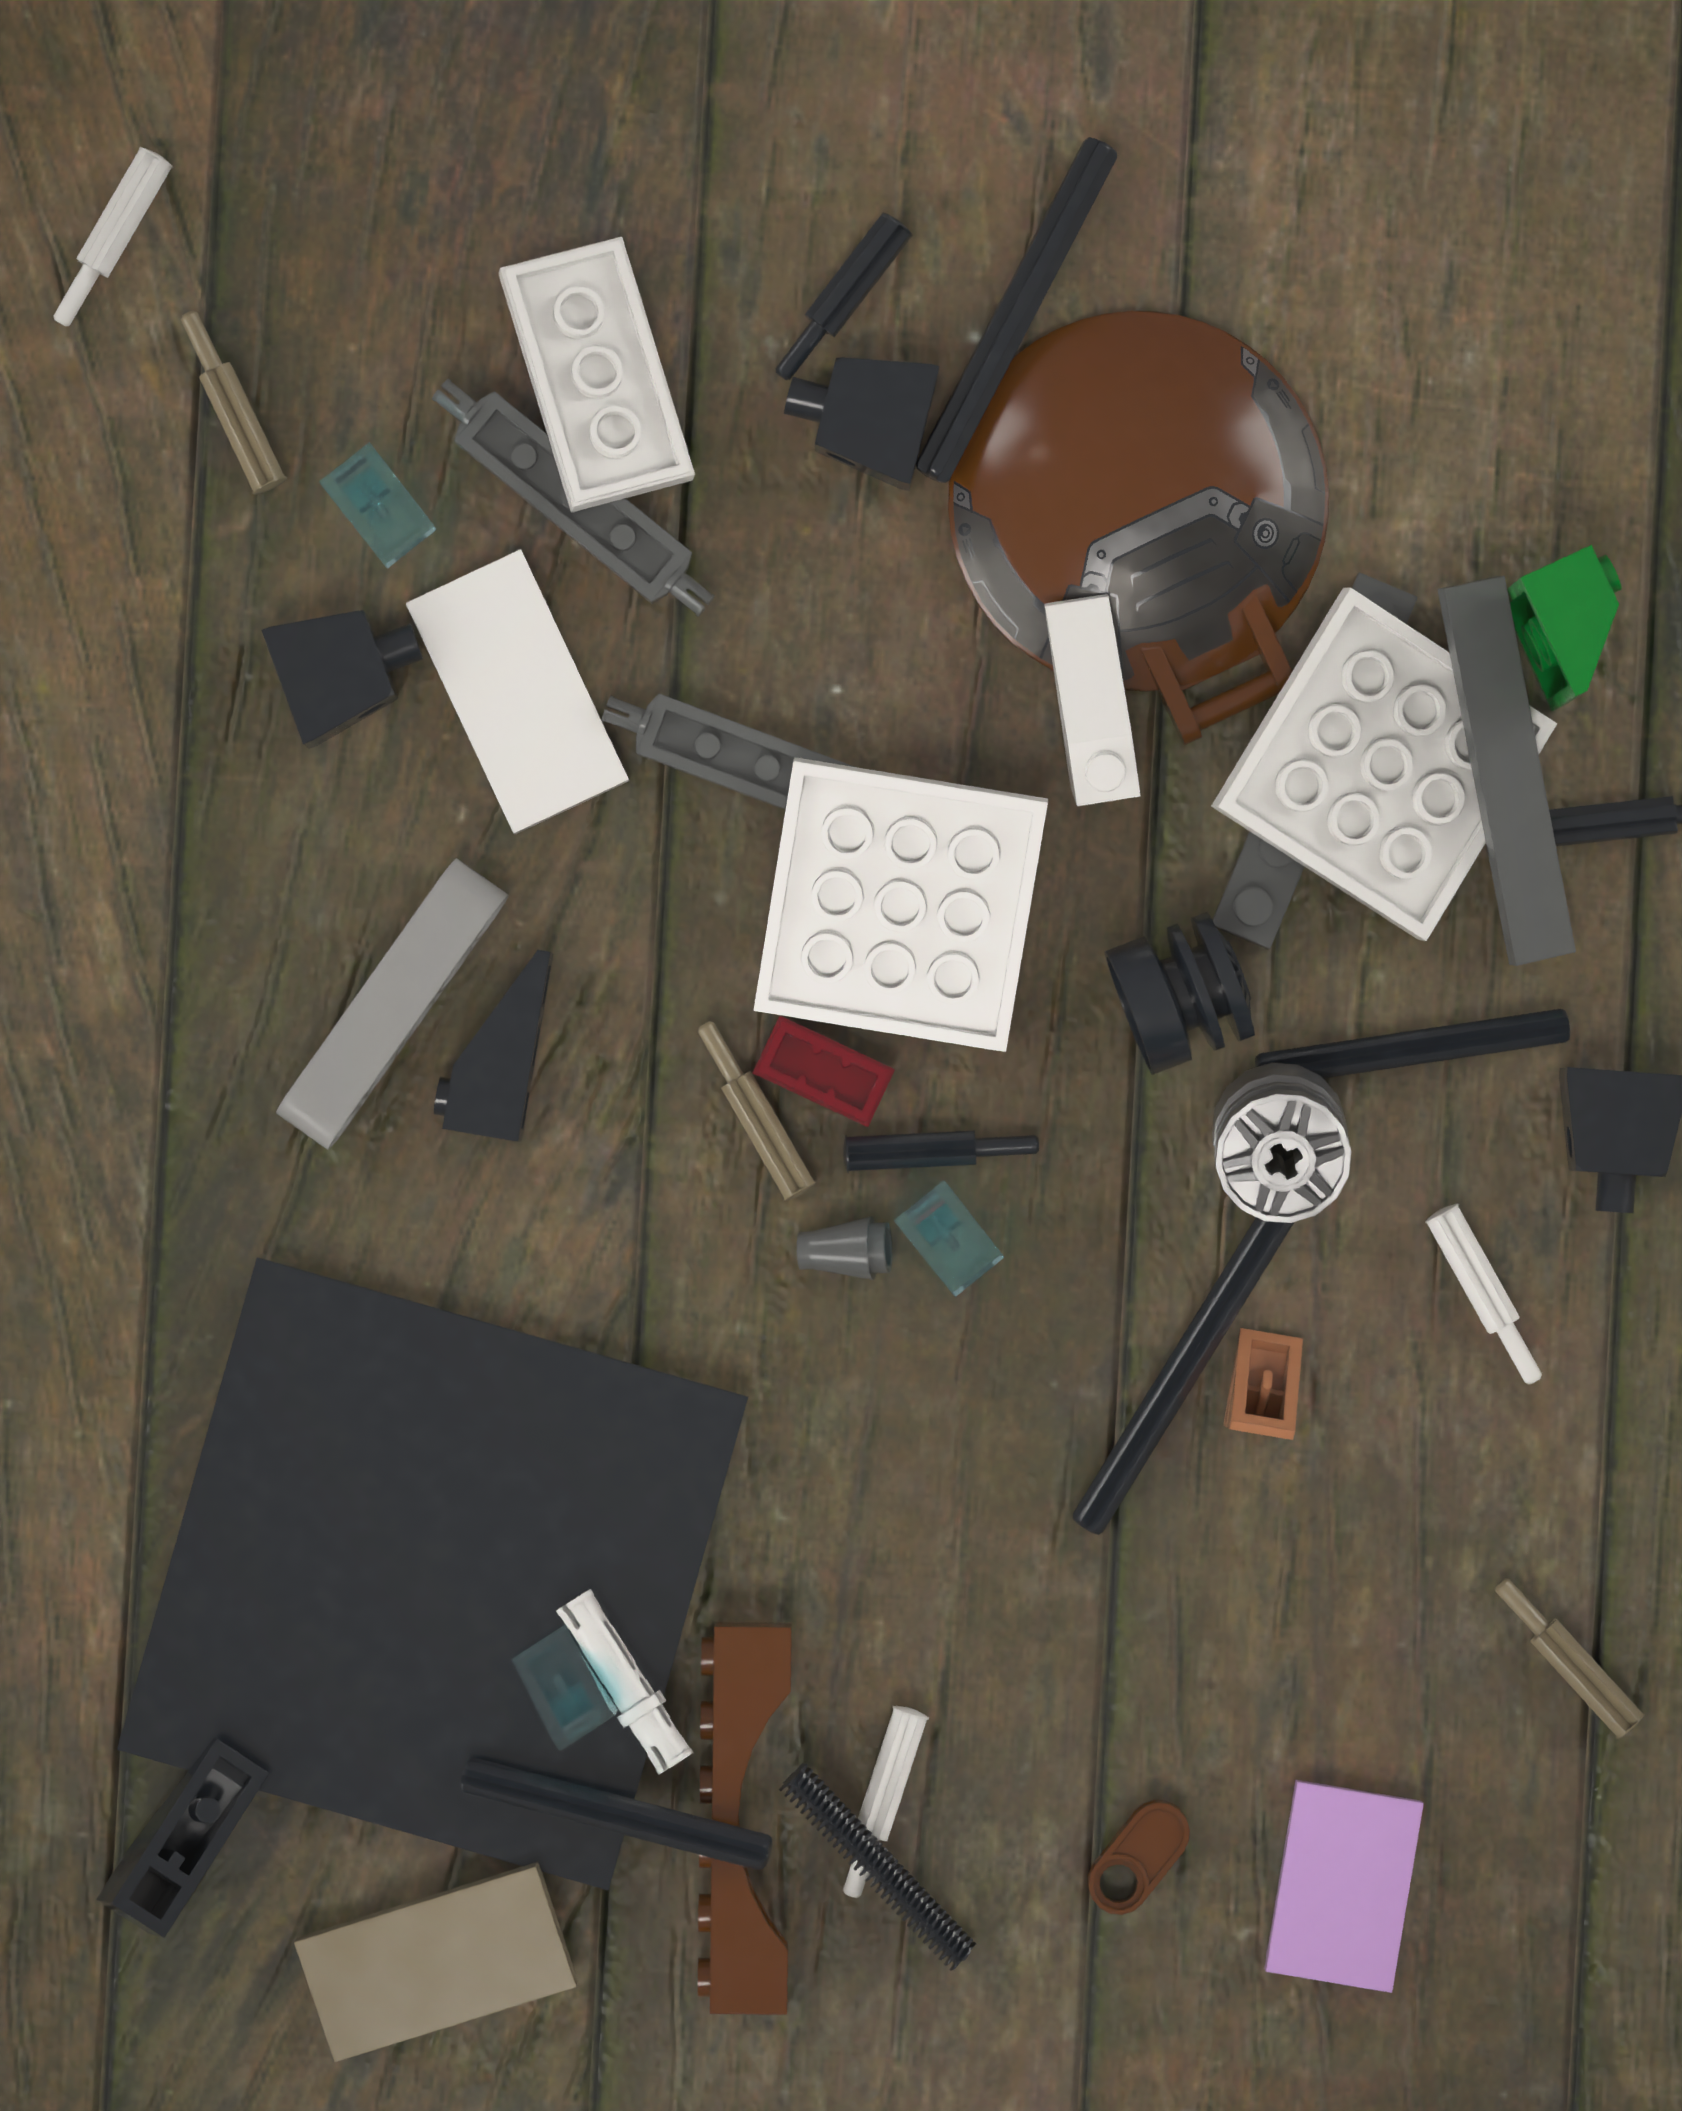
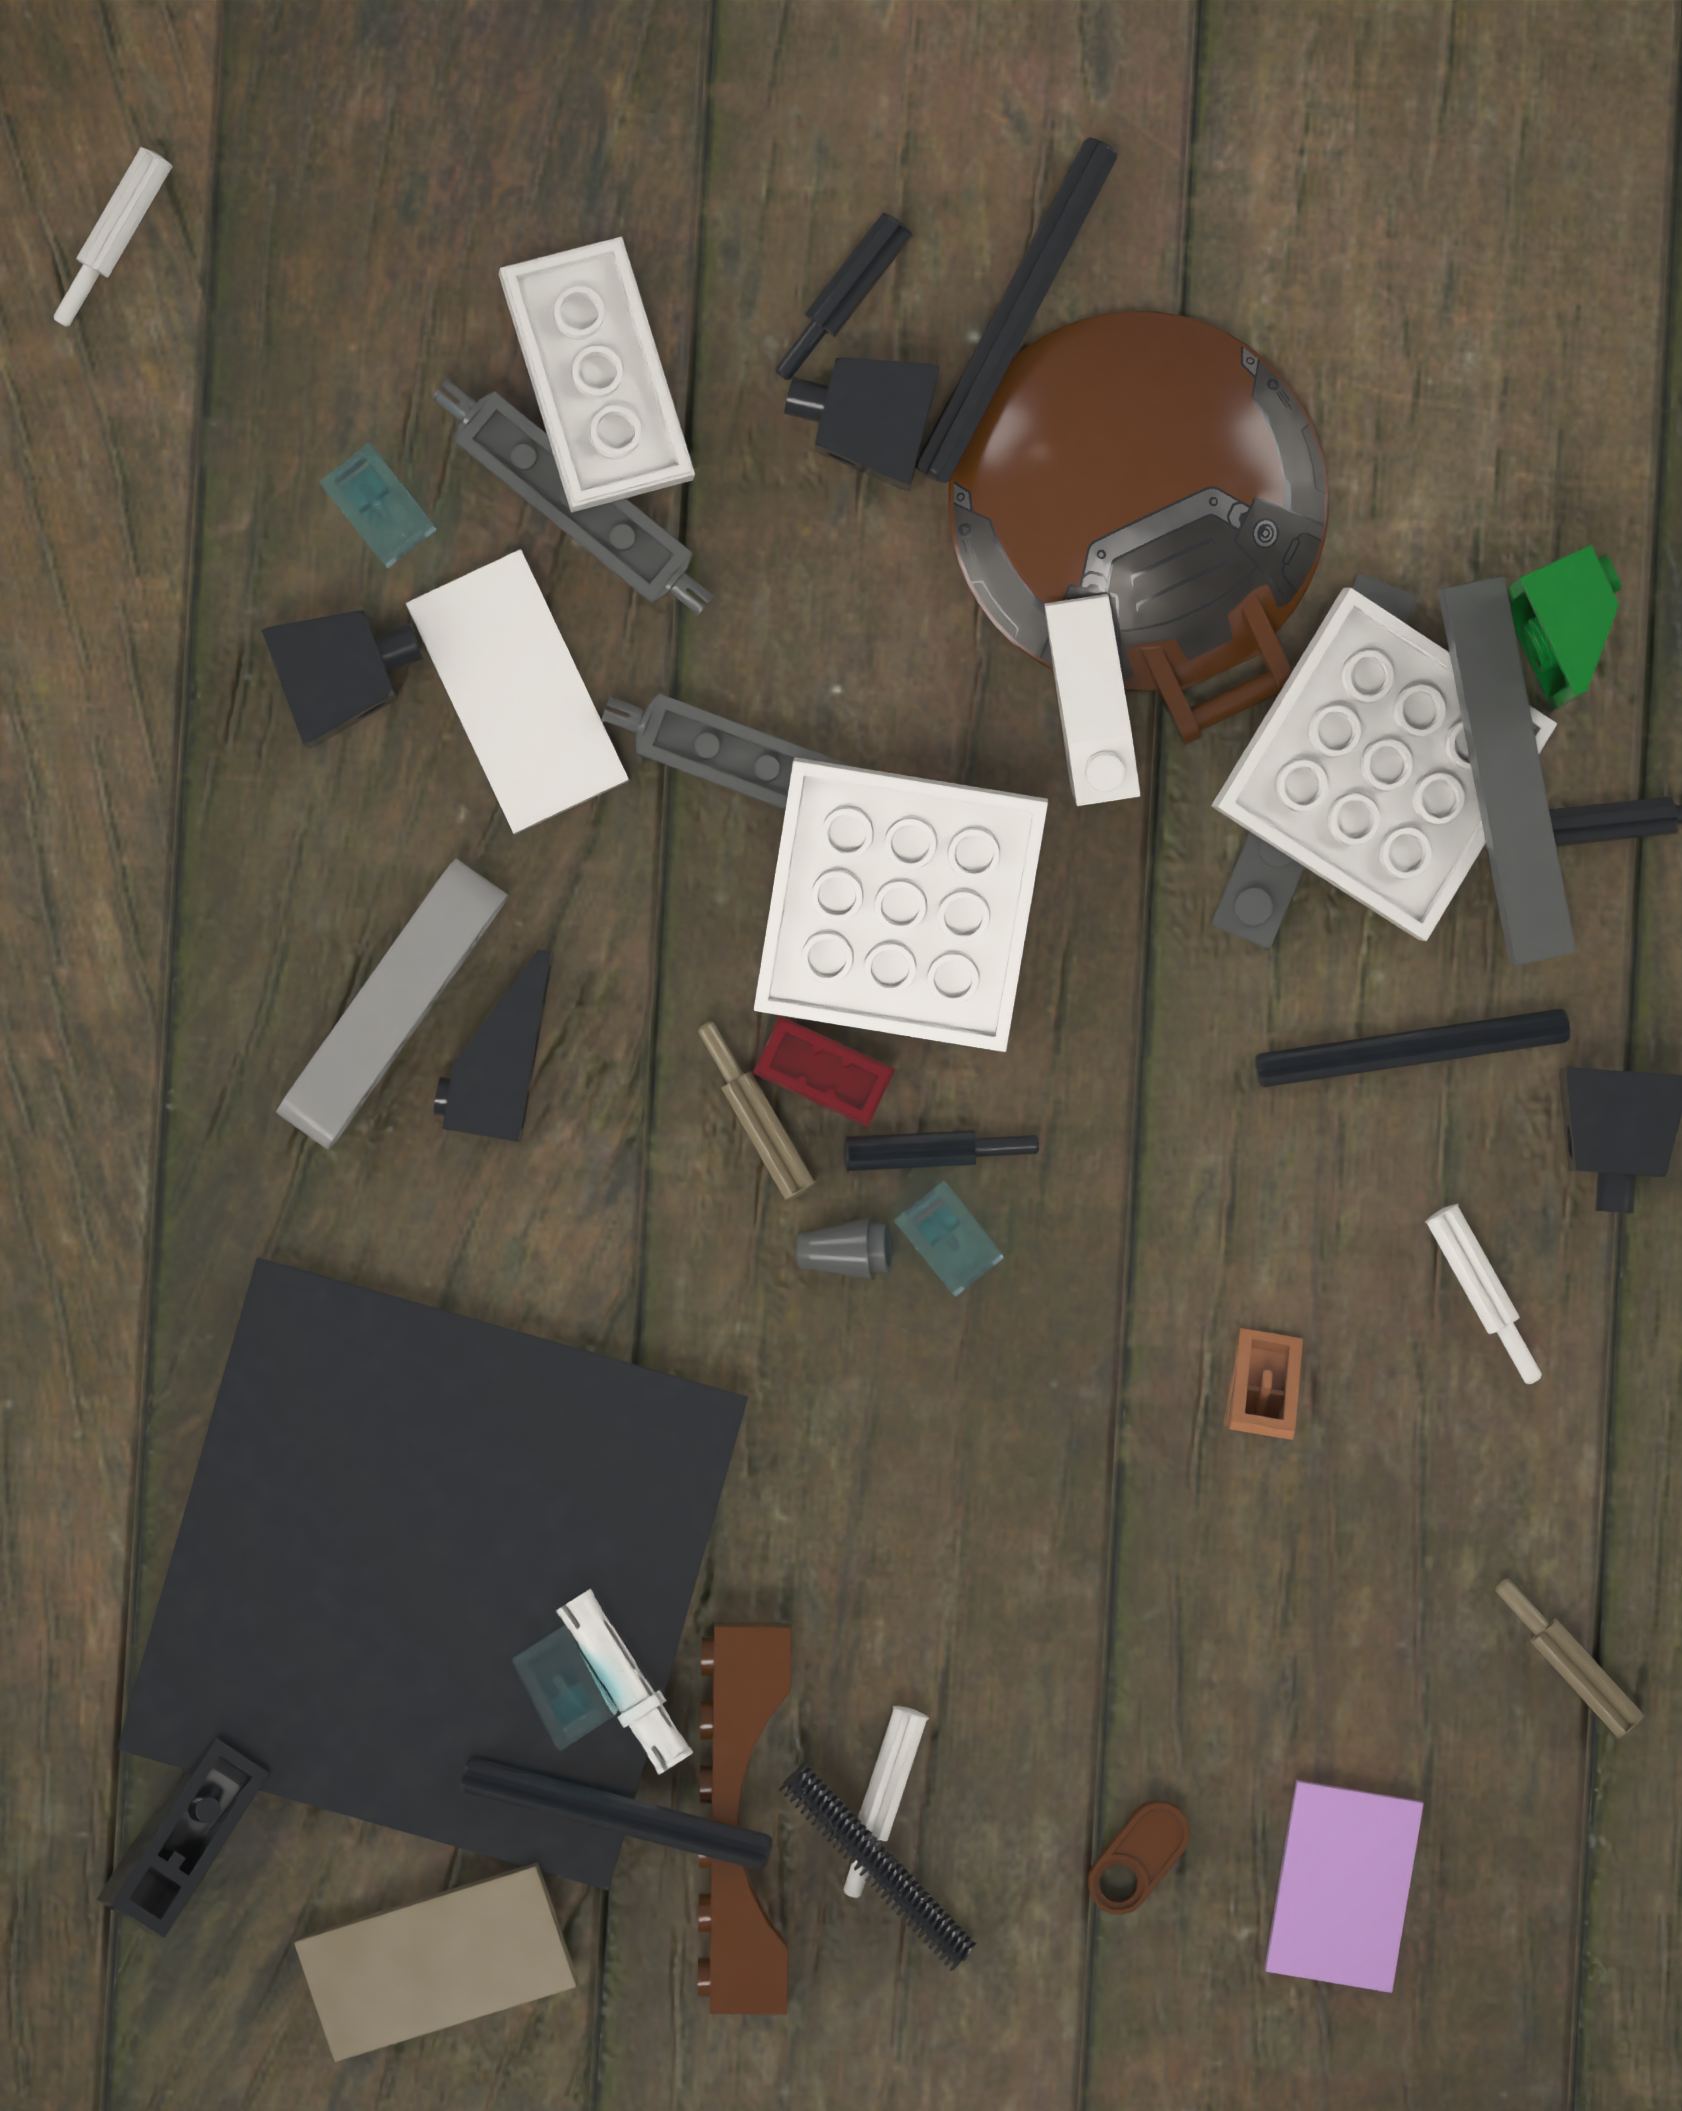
(234, 411): dark tan axle -> none
(1179, 1374): black axle -> none
(1180, 993): black wheel -> none
(1288, 1108): flat silver wheel -> none

